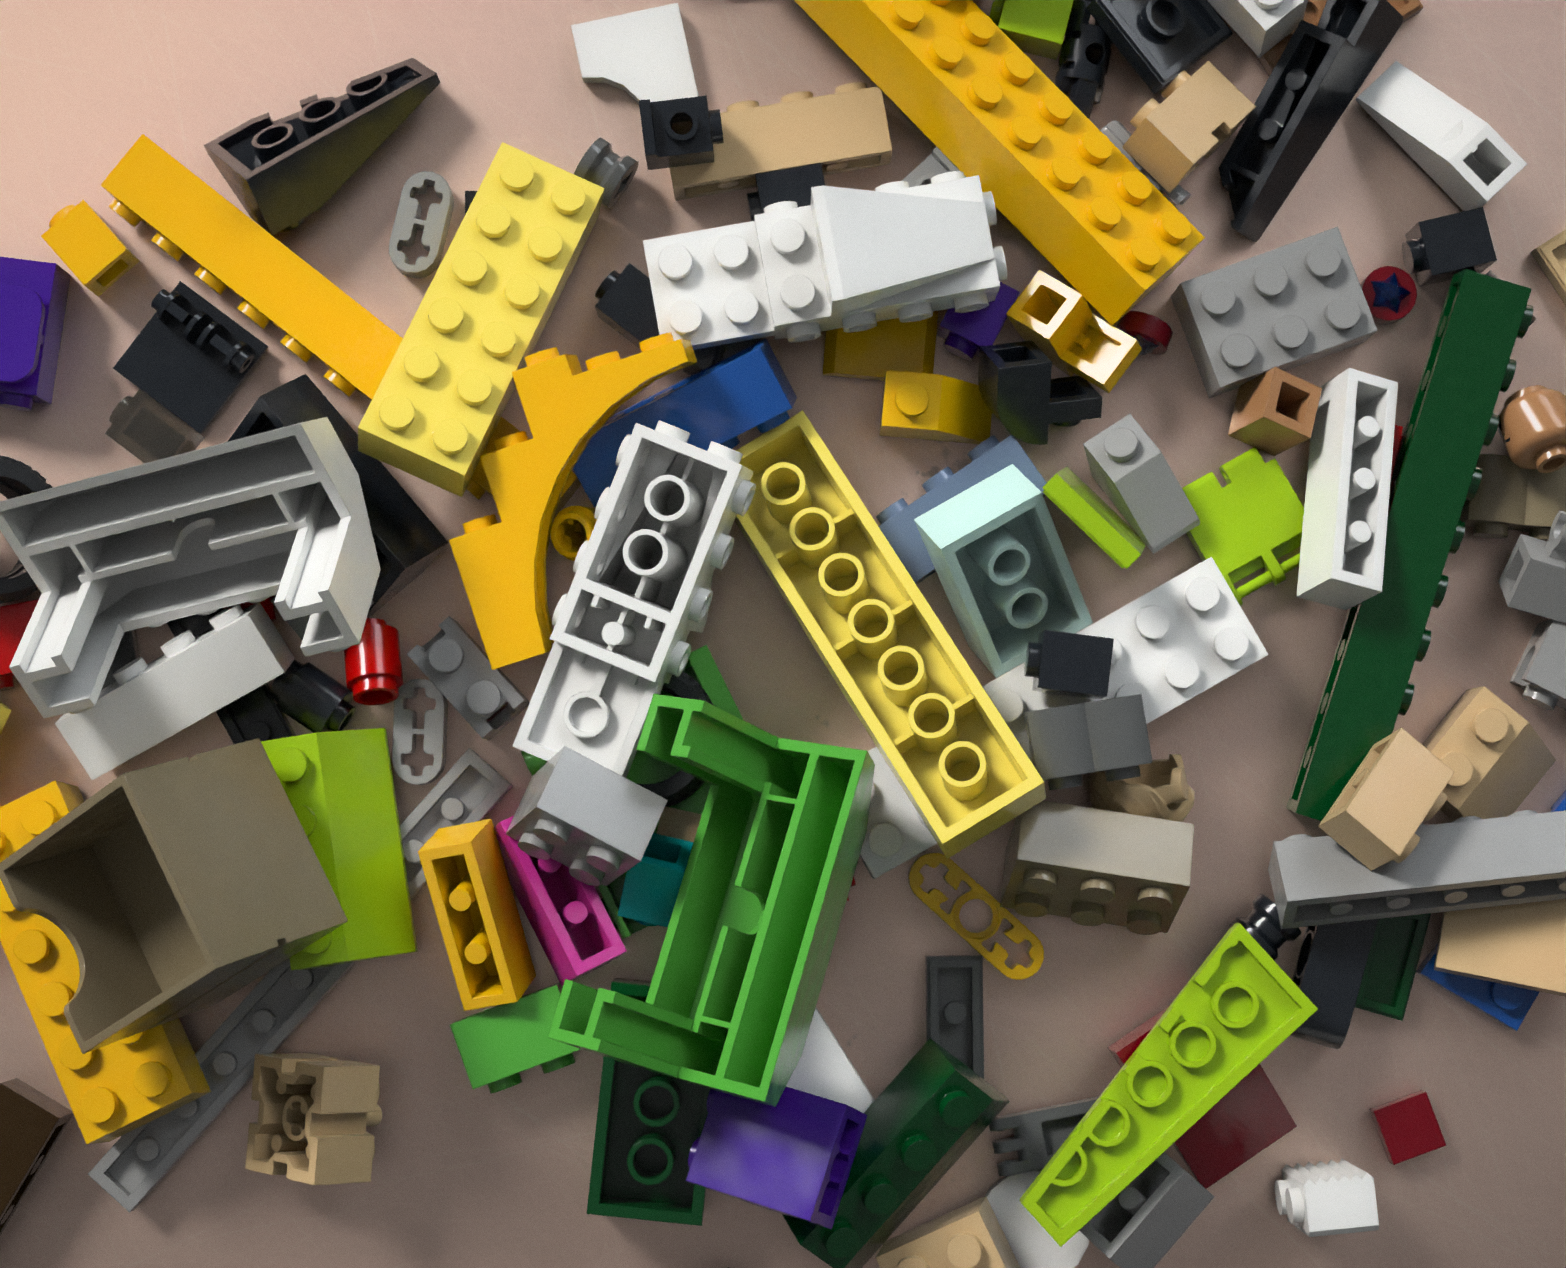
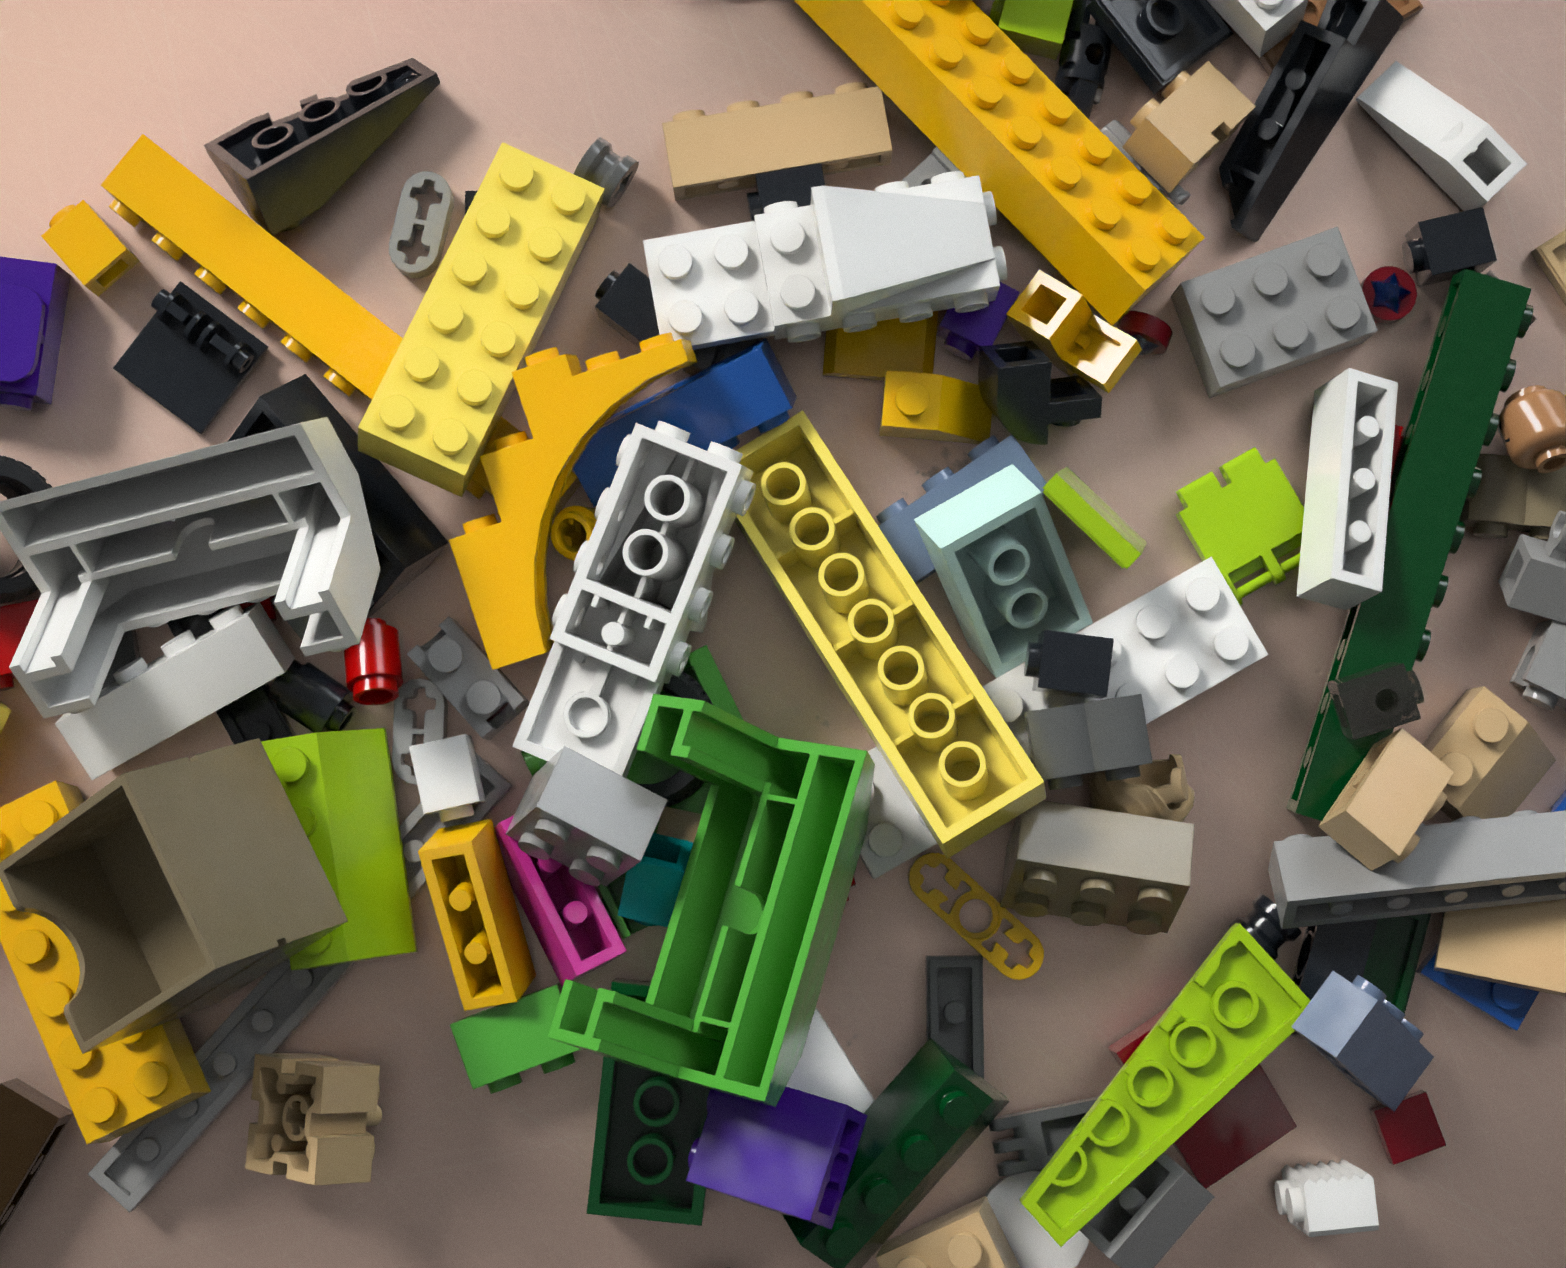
(150, 429): clear smoke brick -> none
(448, 777): none -> white brick
(638, 53): white tile -> none
(669, 149): black brick -> none
(1140, 483): light grey slope -> none
(1275, 411): medium nougat brick -> none
(1364, 1038): none -> sand blue brick
(1376, 699): none -> clear smoke brick

